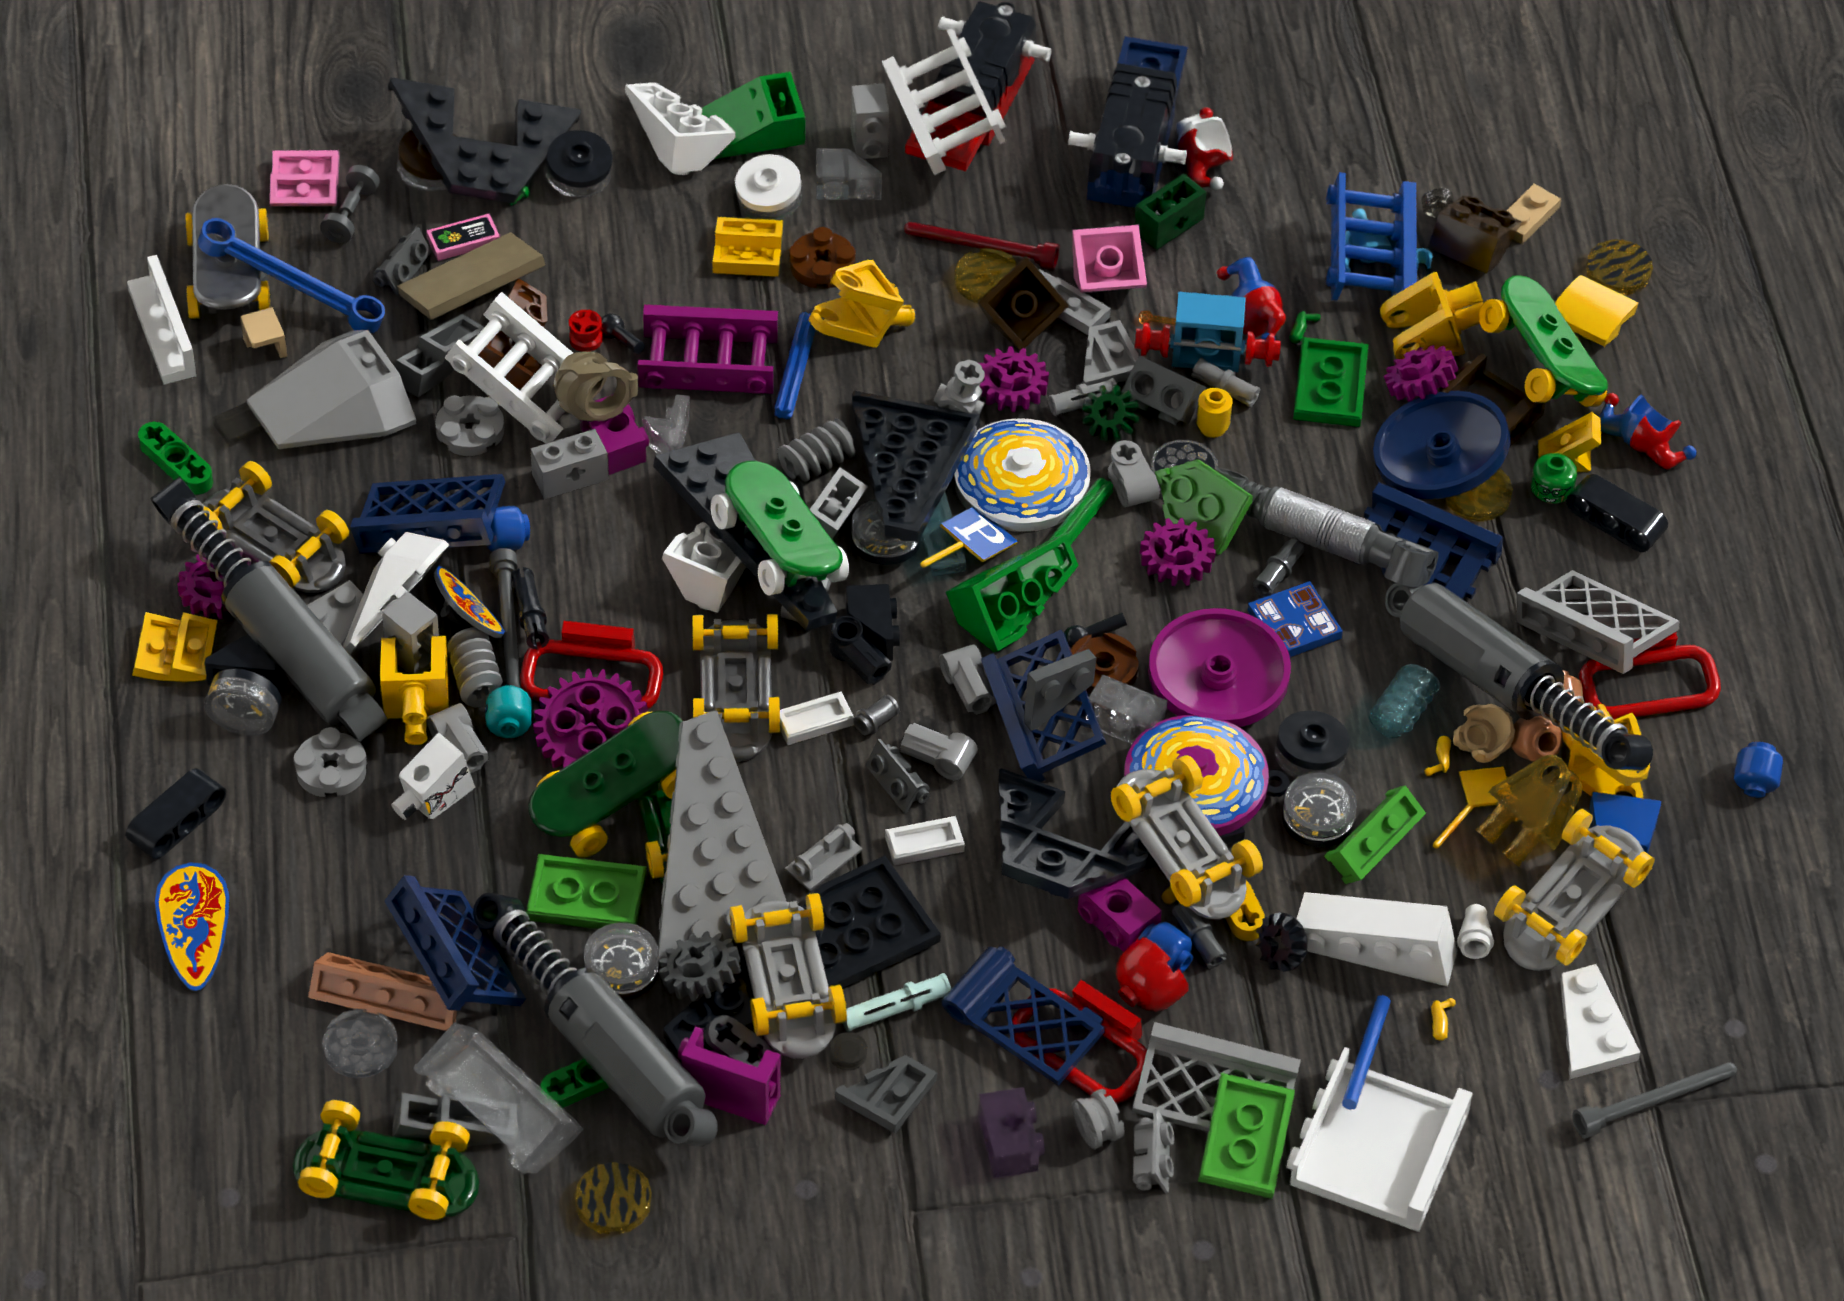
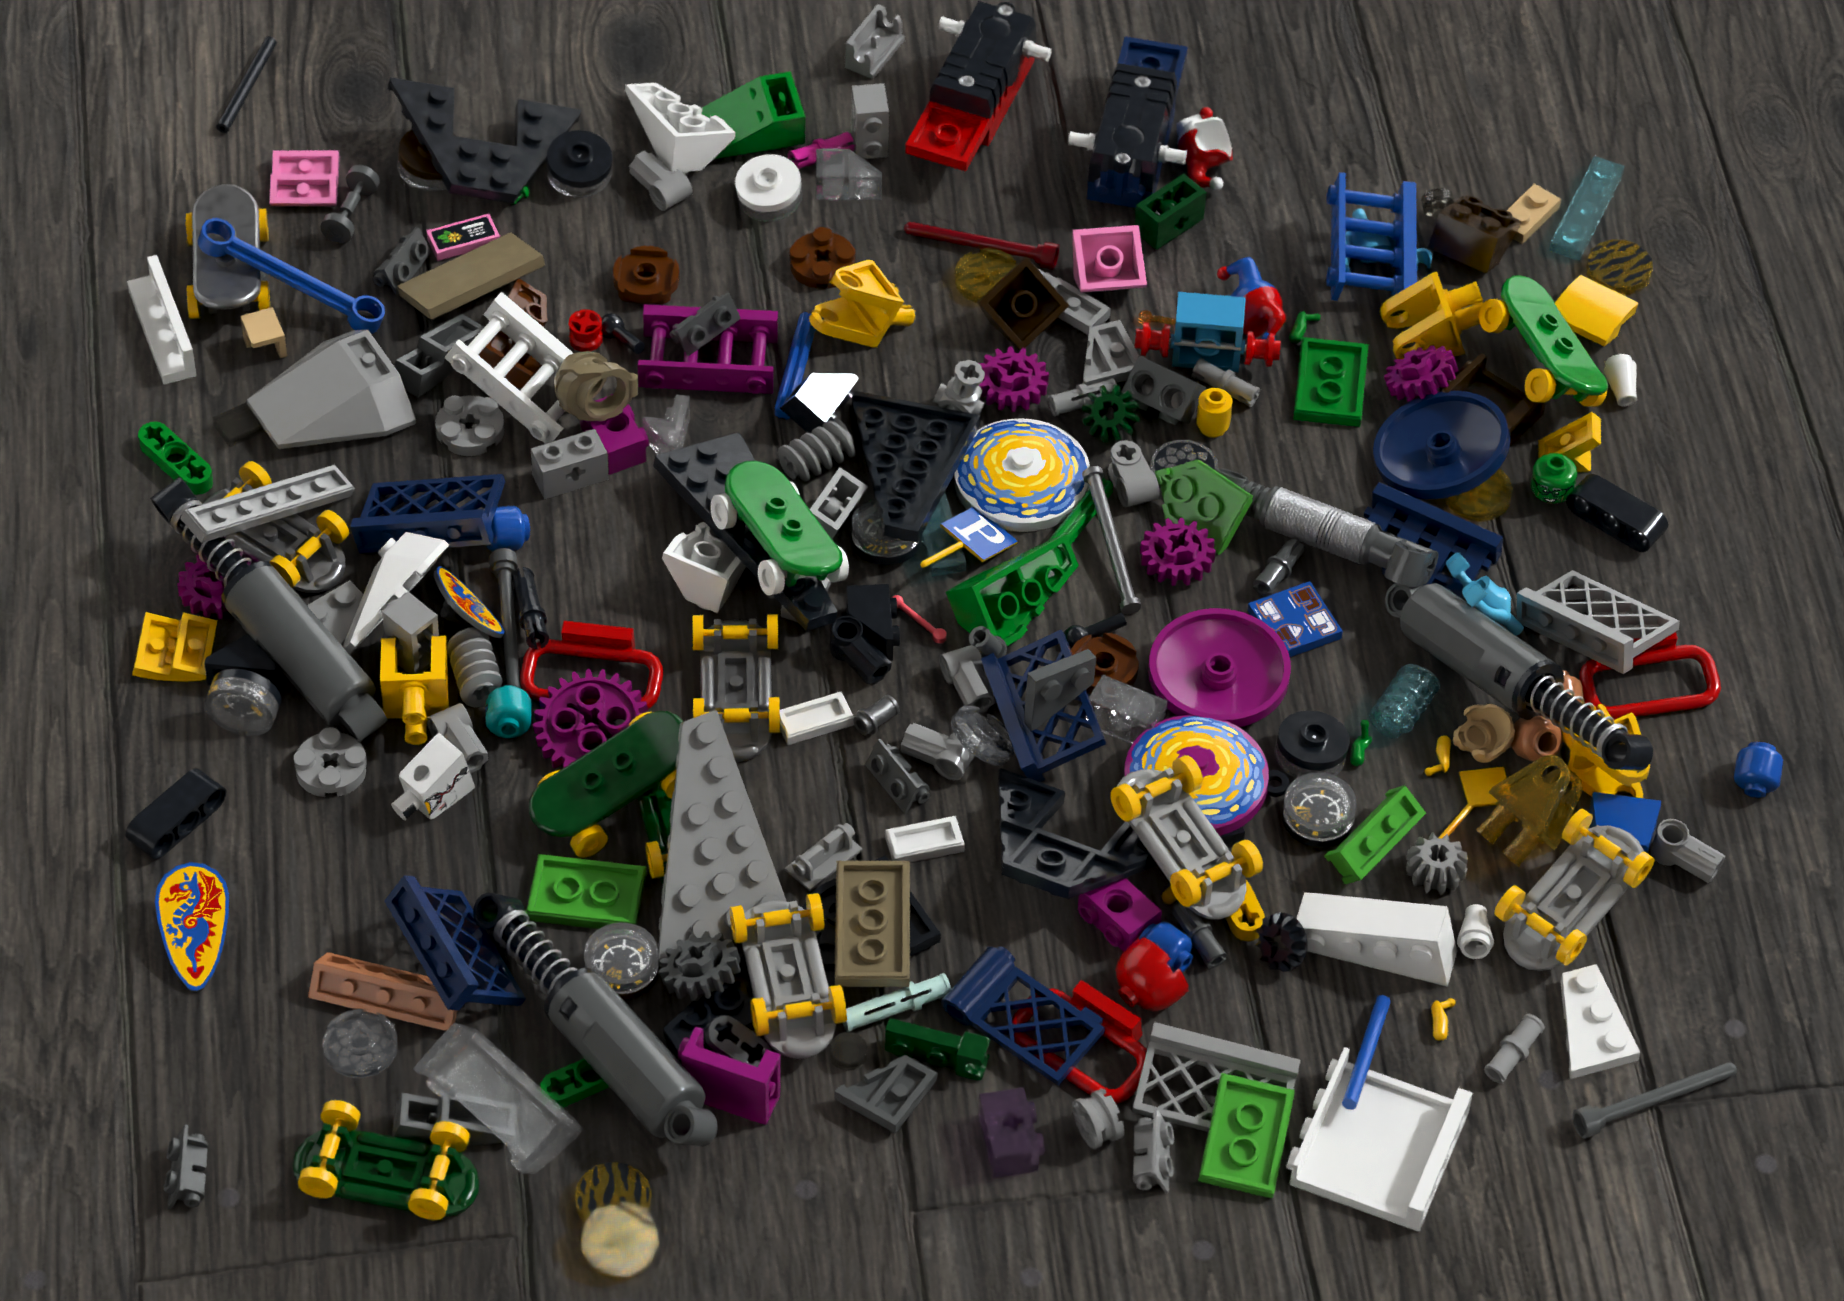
(181, 1182): none -> dark grey hinge
(246, 84): none -> black piece
(267, 503): none -> light grey tile
(619, 1240): none -> clear yellow tile
(646, 290): none -> reddish brown plate
(664, 186): none -> light grey piece
(707, 324): none -> dark grey hinge
(747, 246): yellow slope -> none
(807, 155): none -> dark pink pin
(817, 398): none -> slope
(872, 924): none -> dark tan tile
(873, 43): none -> light grey hinge
(913, 101): white fence -> none
(939, 634): none -> coral hinge
(939, 1048): none -> dark green plate
(982, 735): none -> clear tile
(987, 642): none -> dark grey pin
(1129, 603): none -> flat silver bar
(1360, 744): none -> green piece
(1436, 863): none -> light grey gear
(1484, 595): none -> medium azure piece
(1514, 1048): none -> light grey pin
(1586, 208): none -> clear light blue plate
(1621, 376): none -> white cone
(1644, 430): piece -> none
(1676, 846): none -> light grey piece

